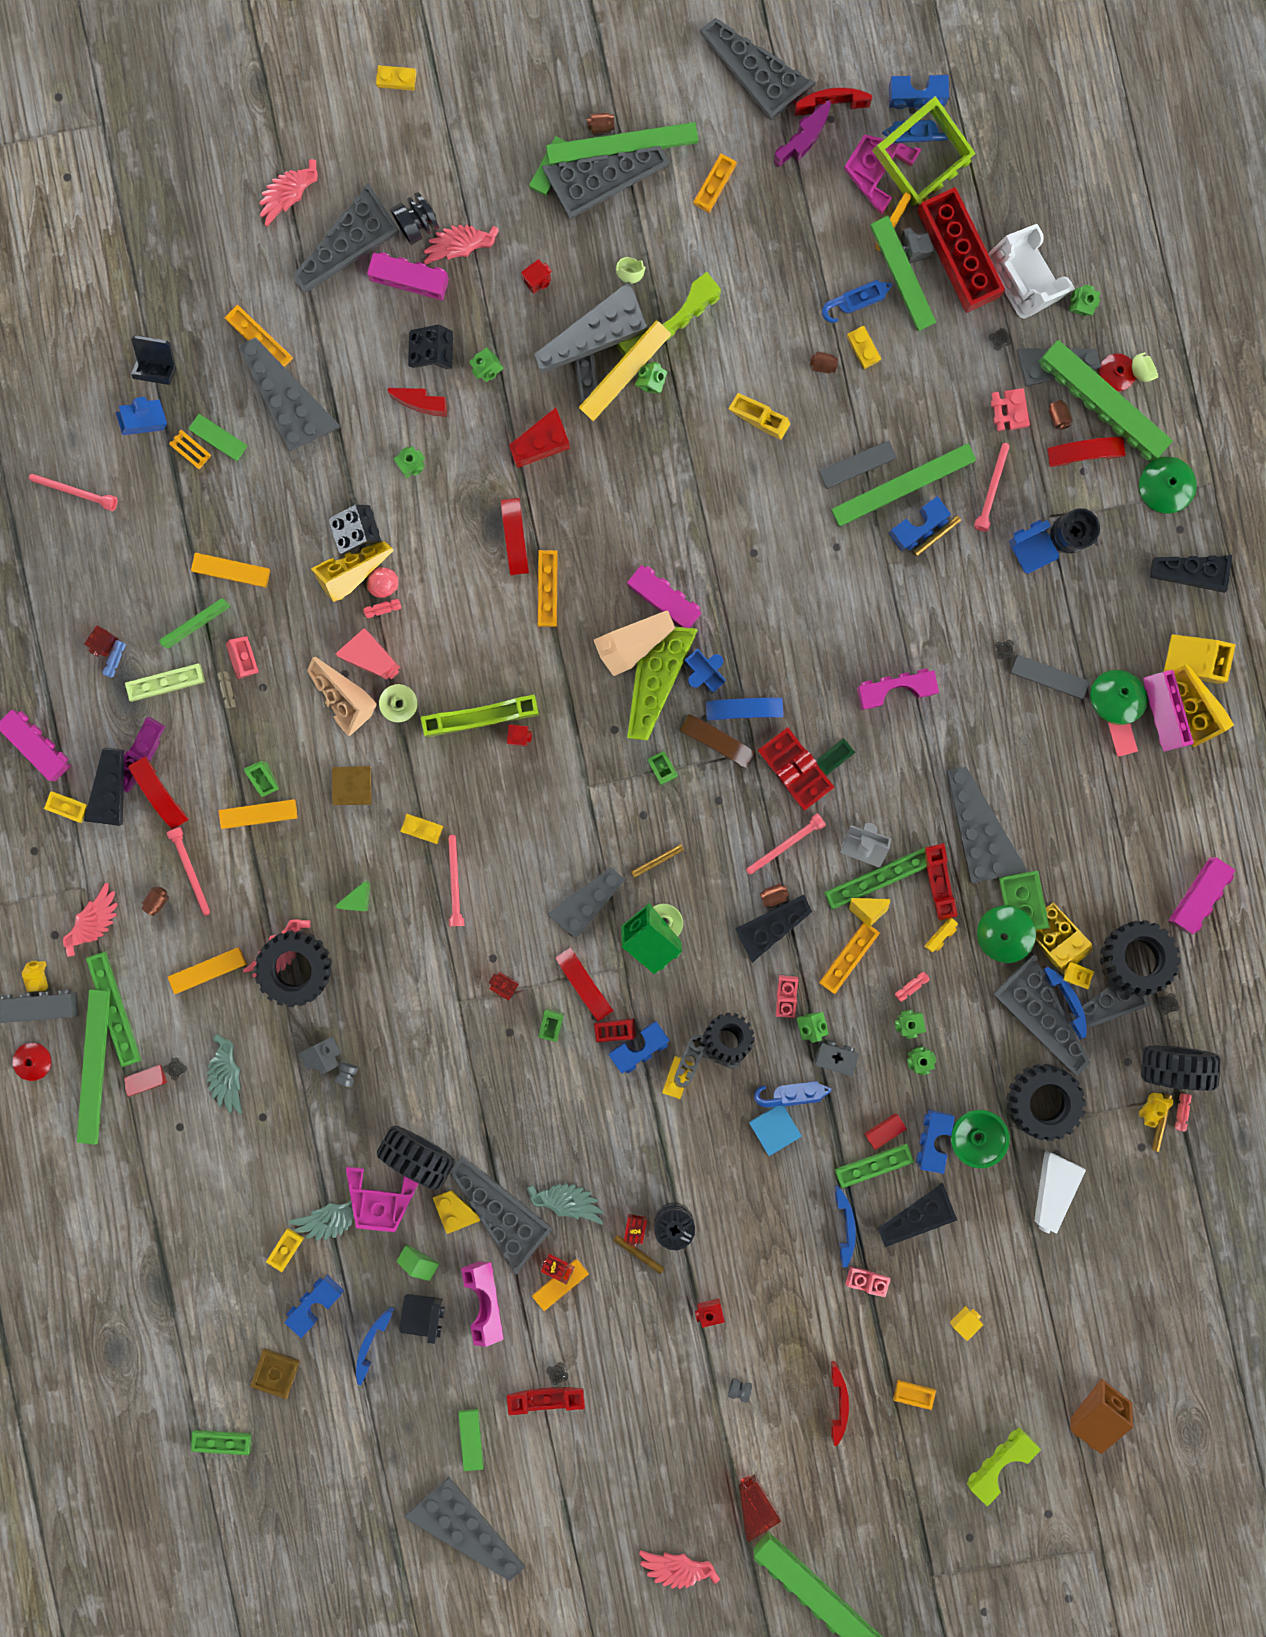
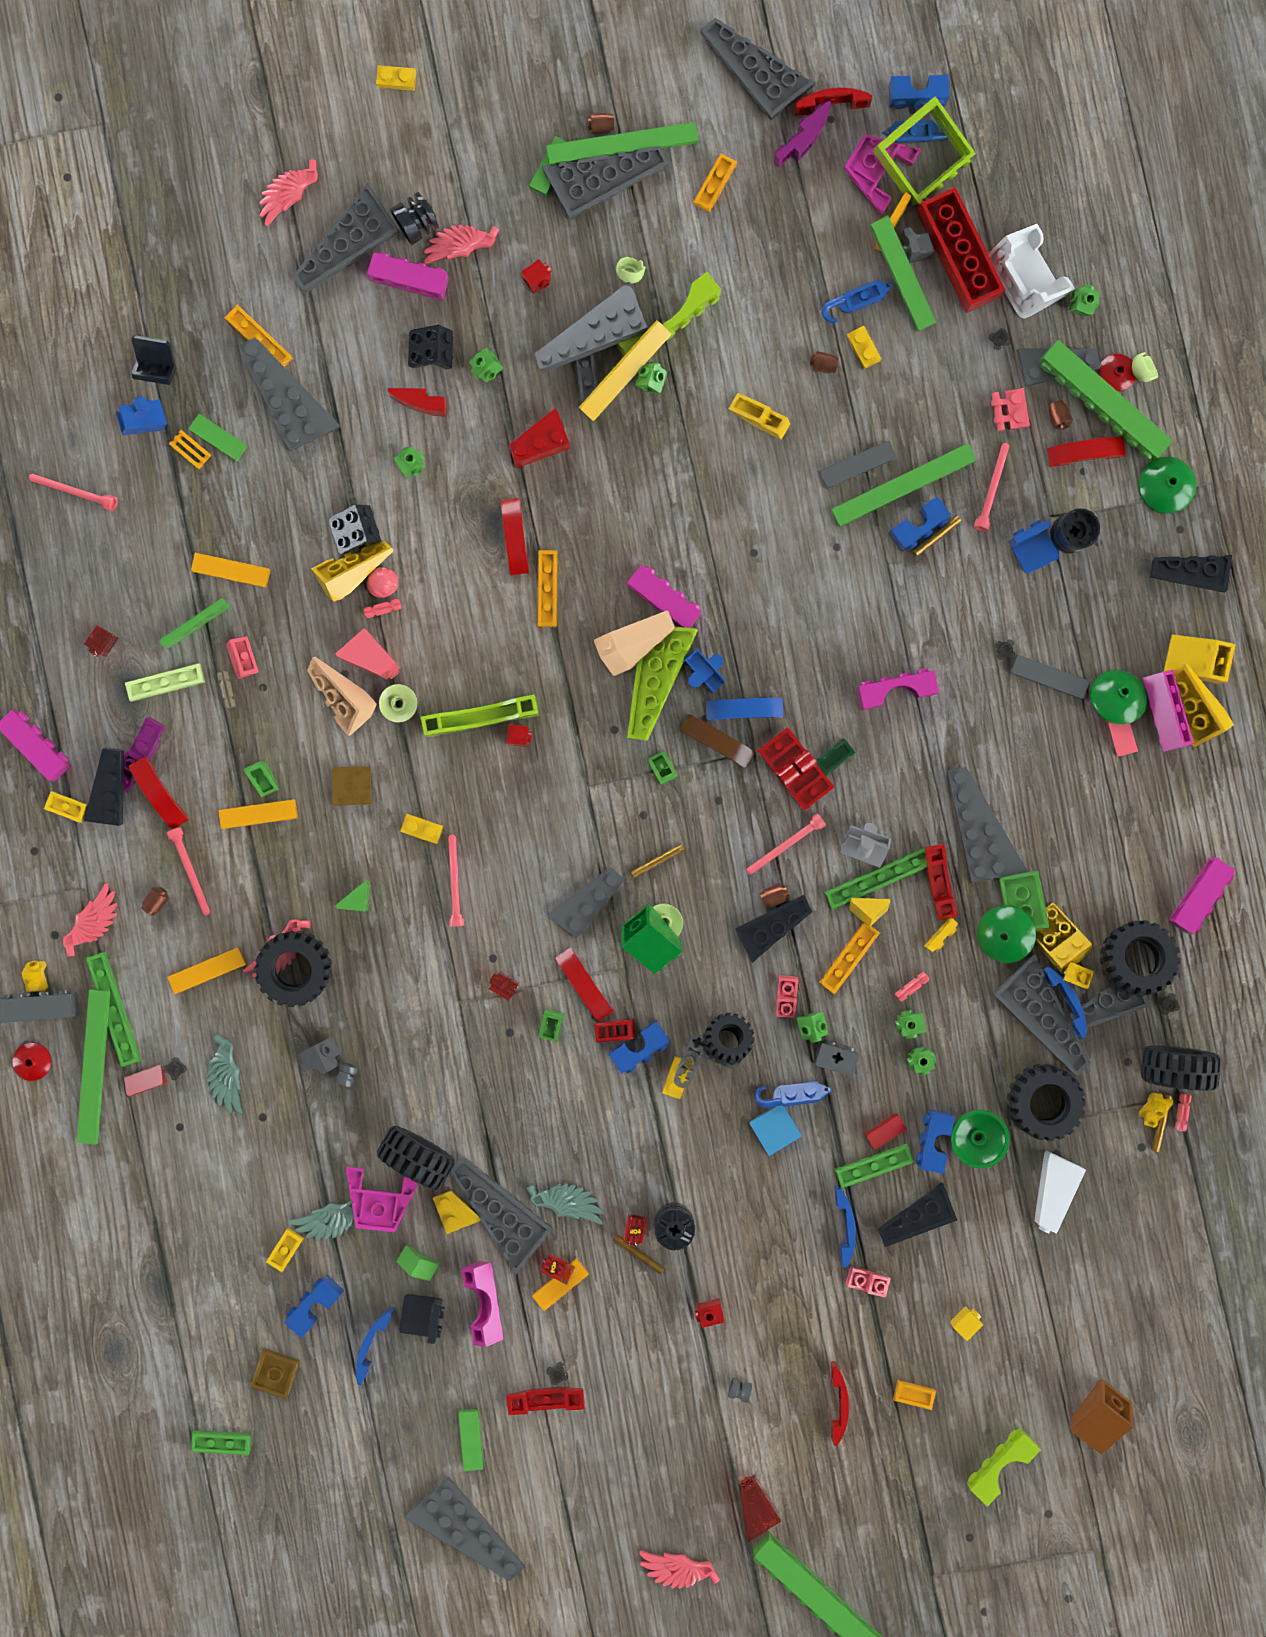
(114, 658): medium blue axle -> none

